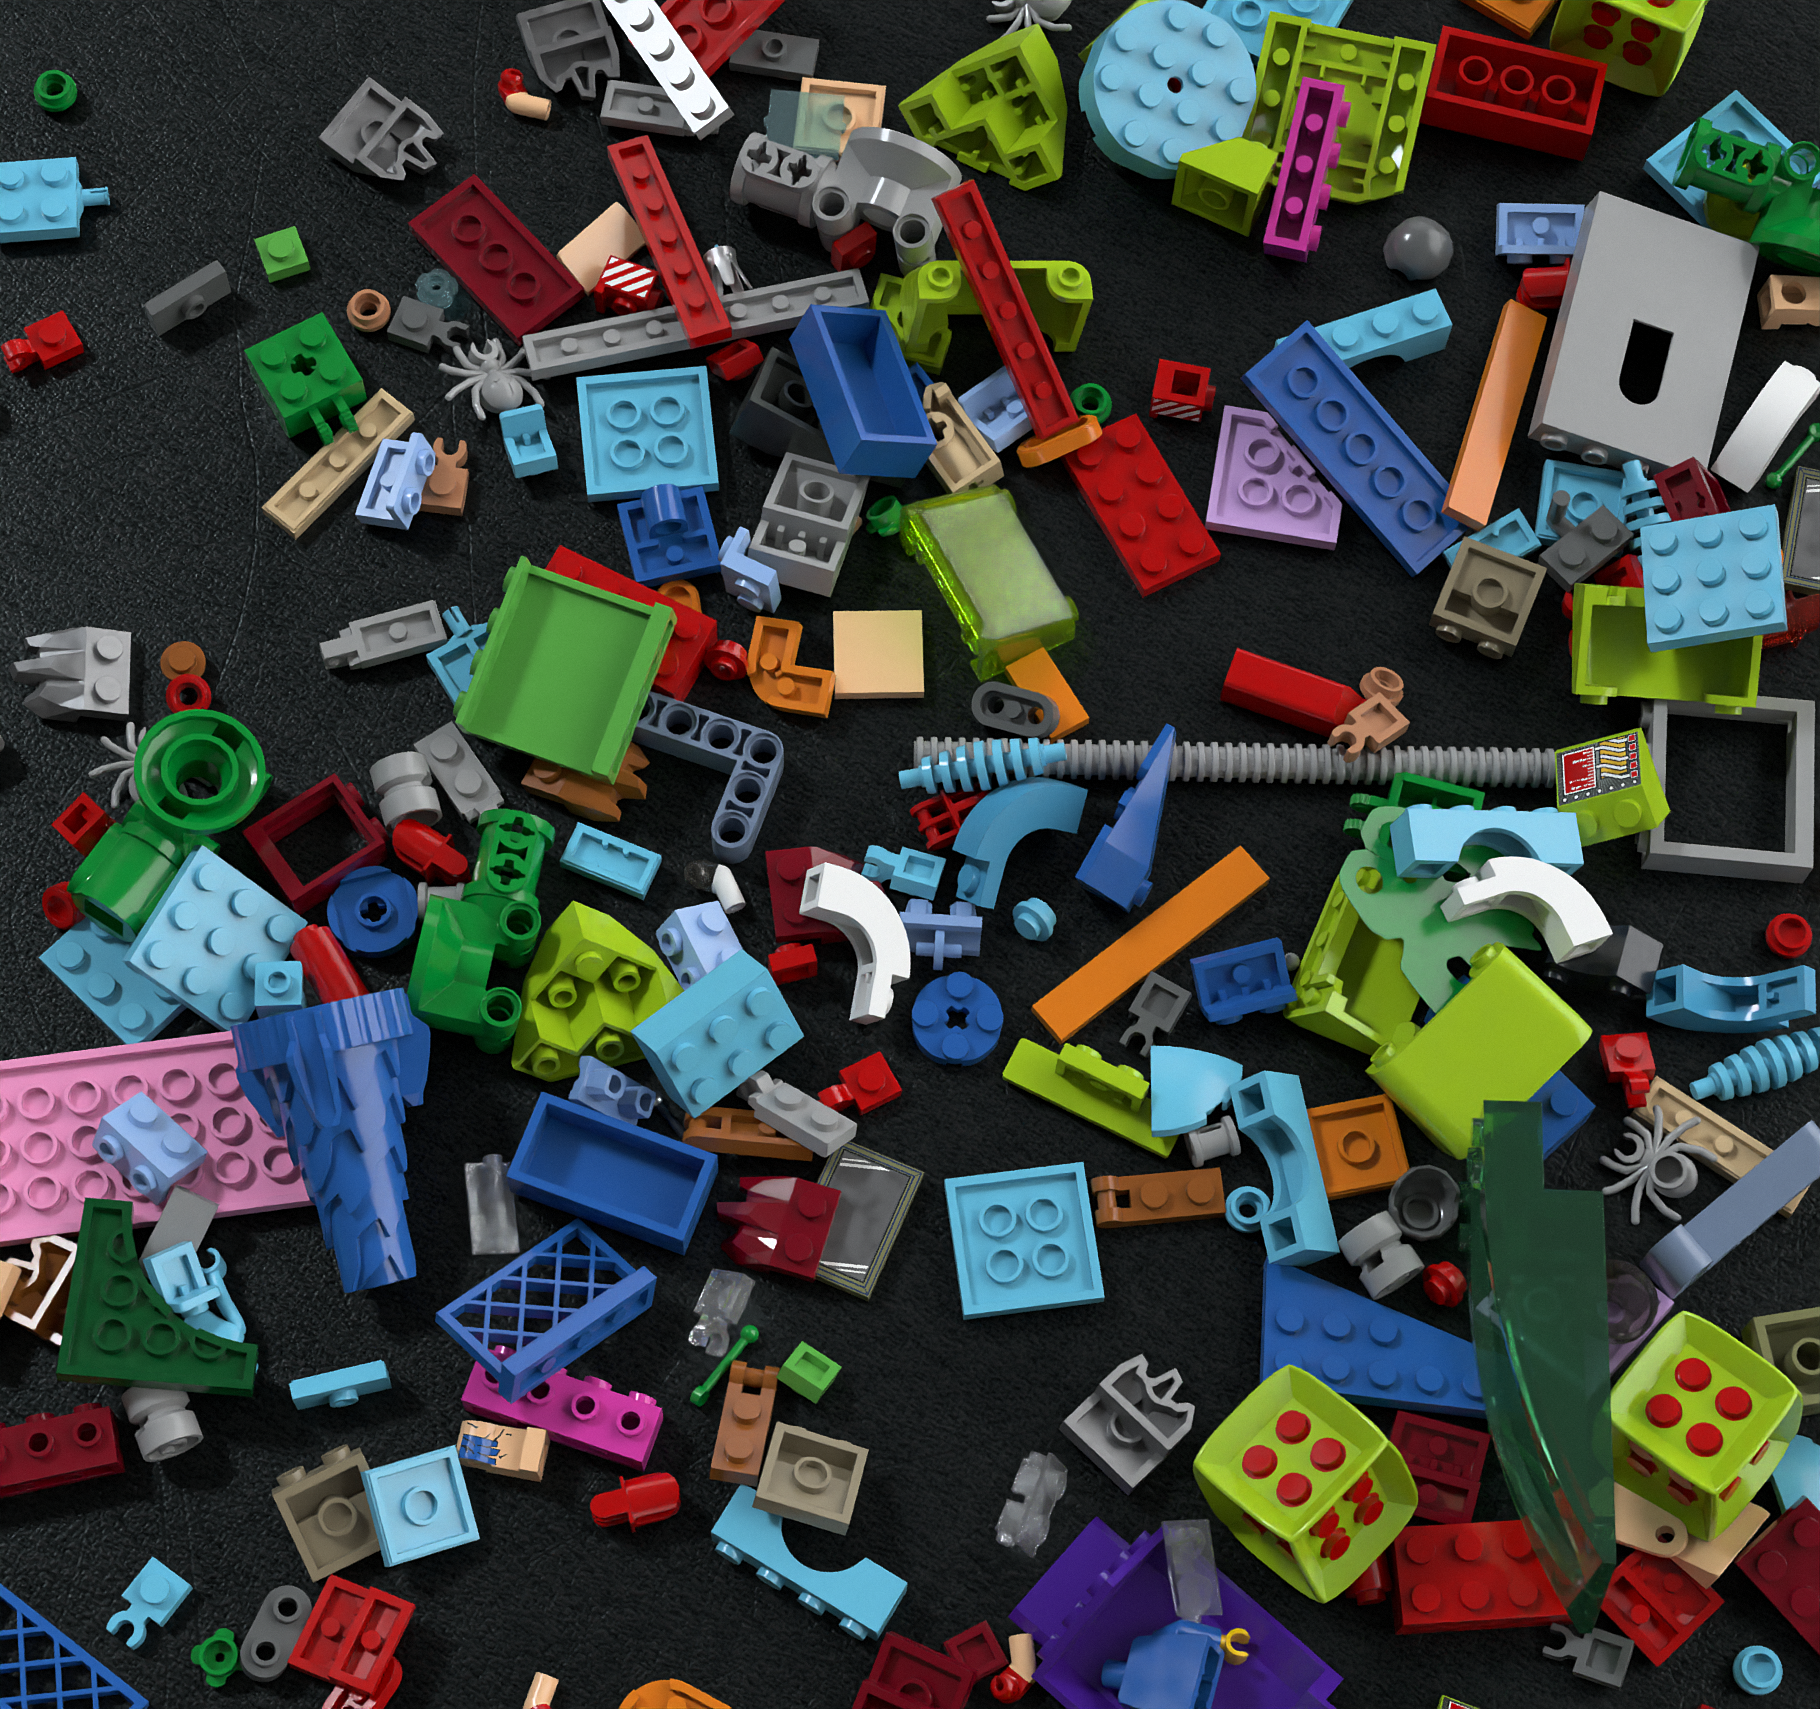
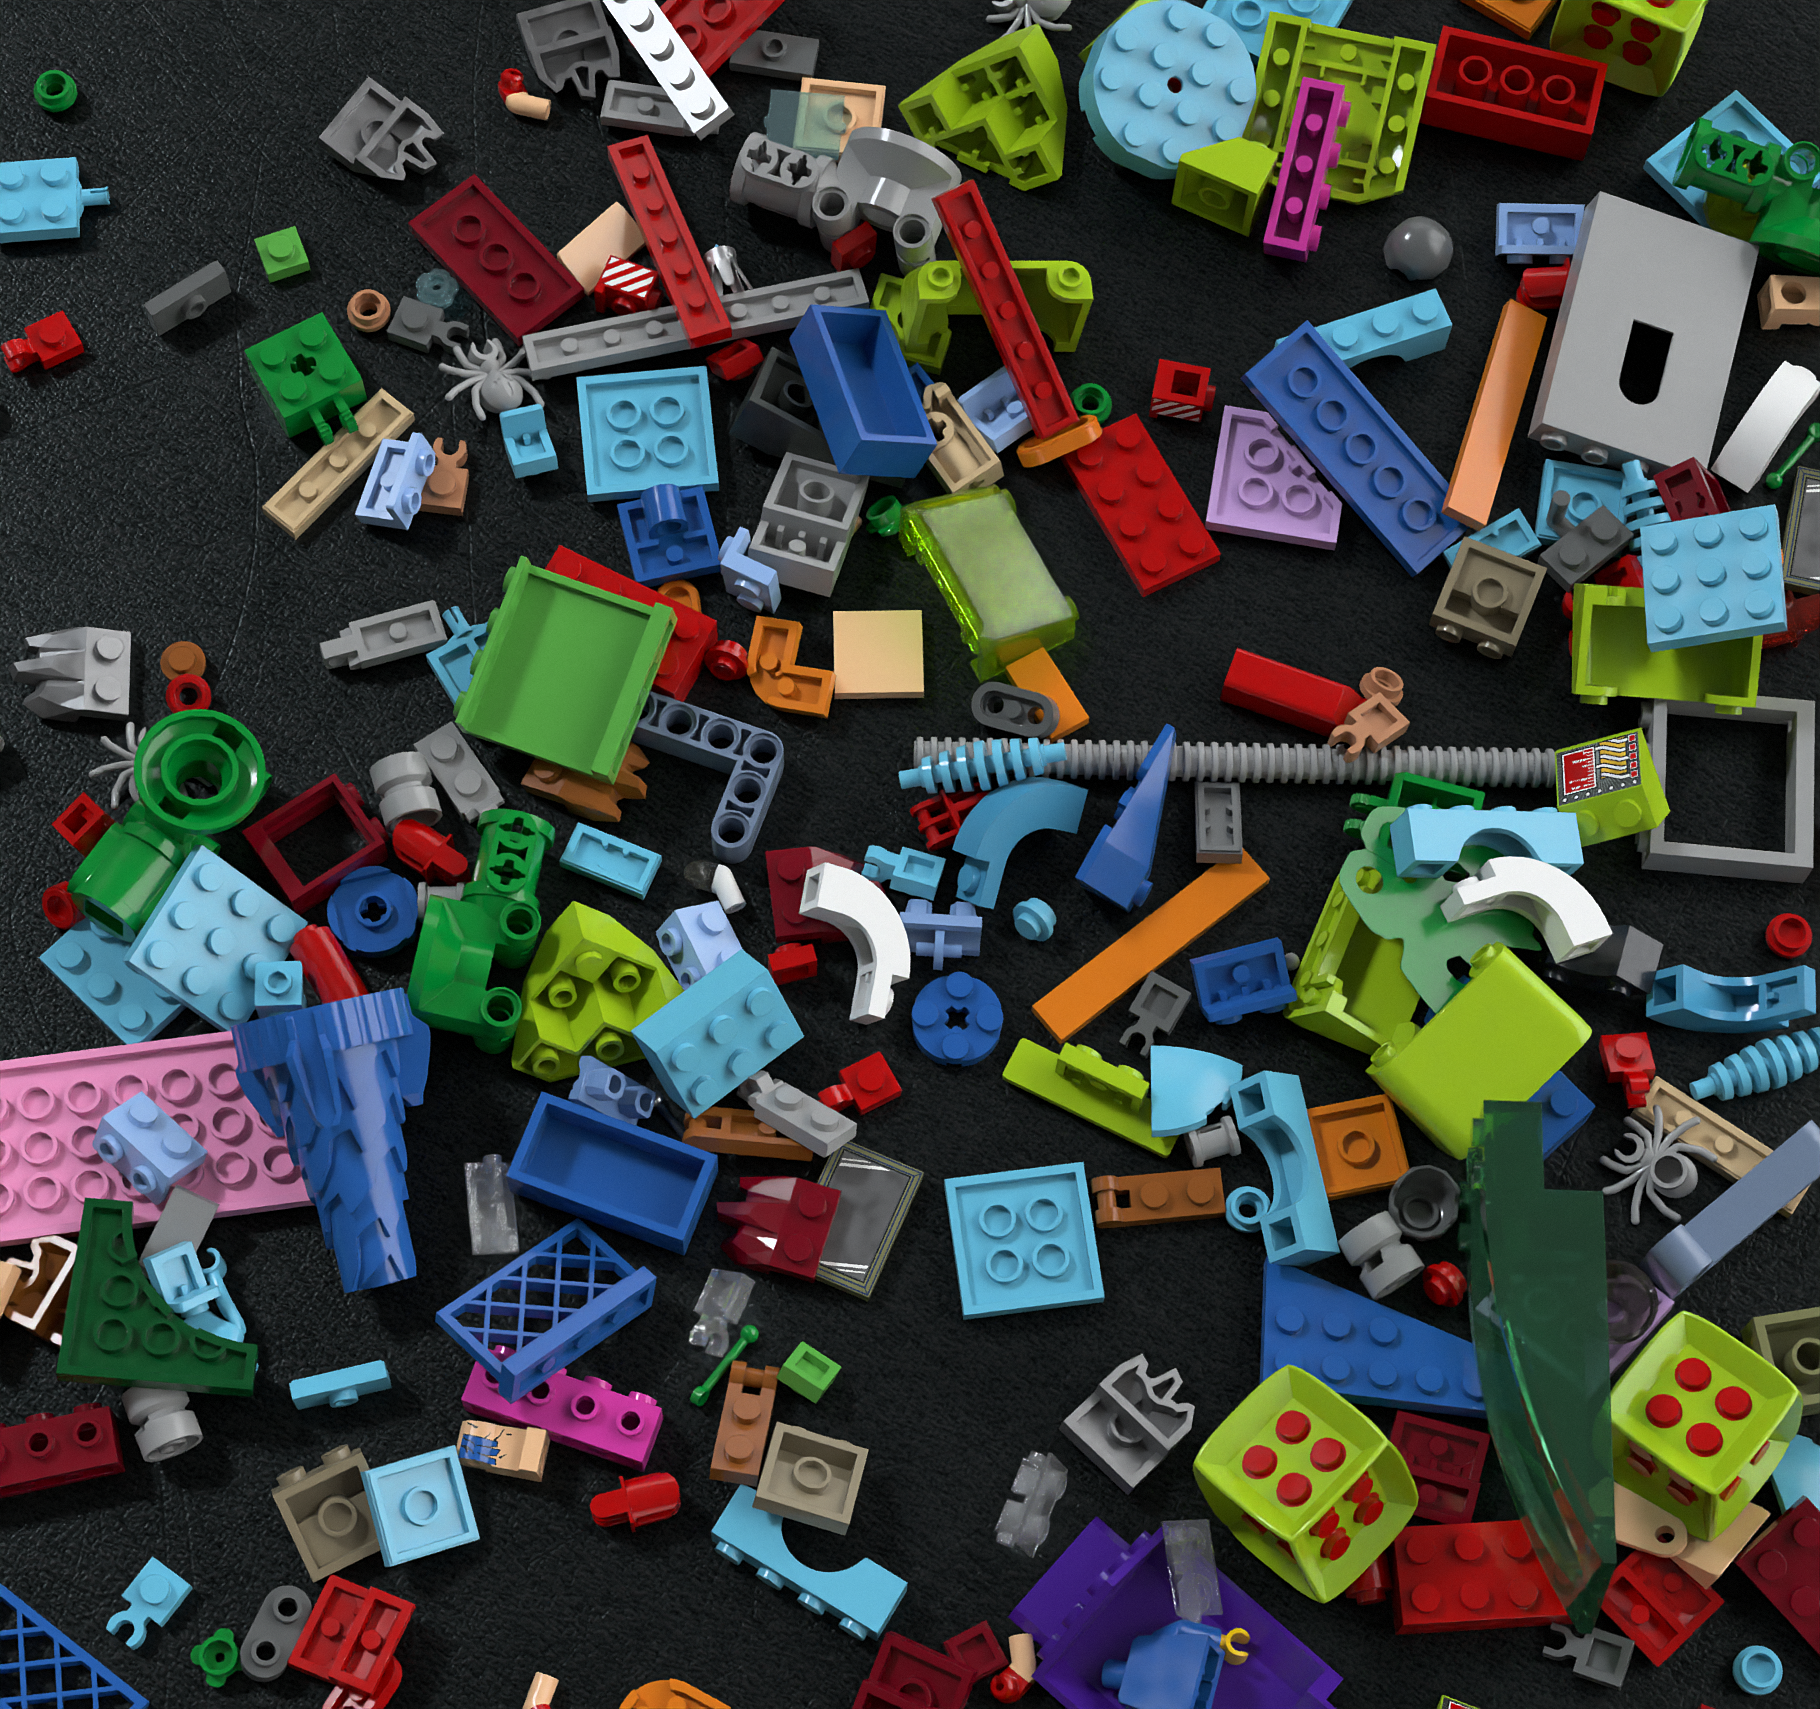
(1218, 822): none -> dark grey plate

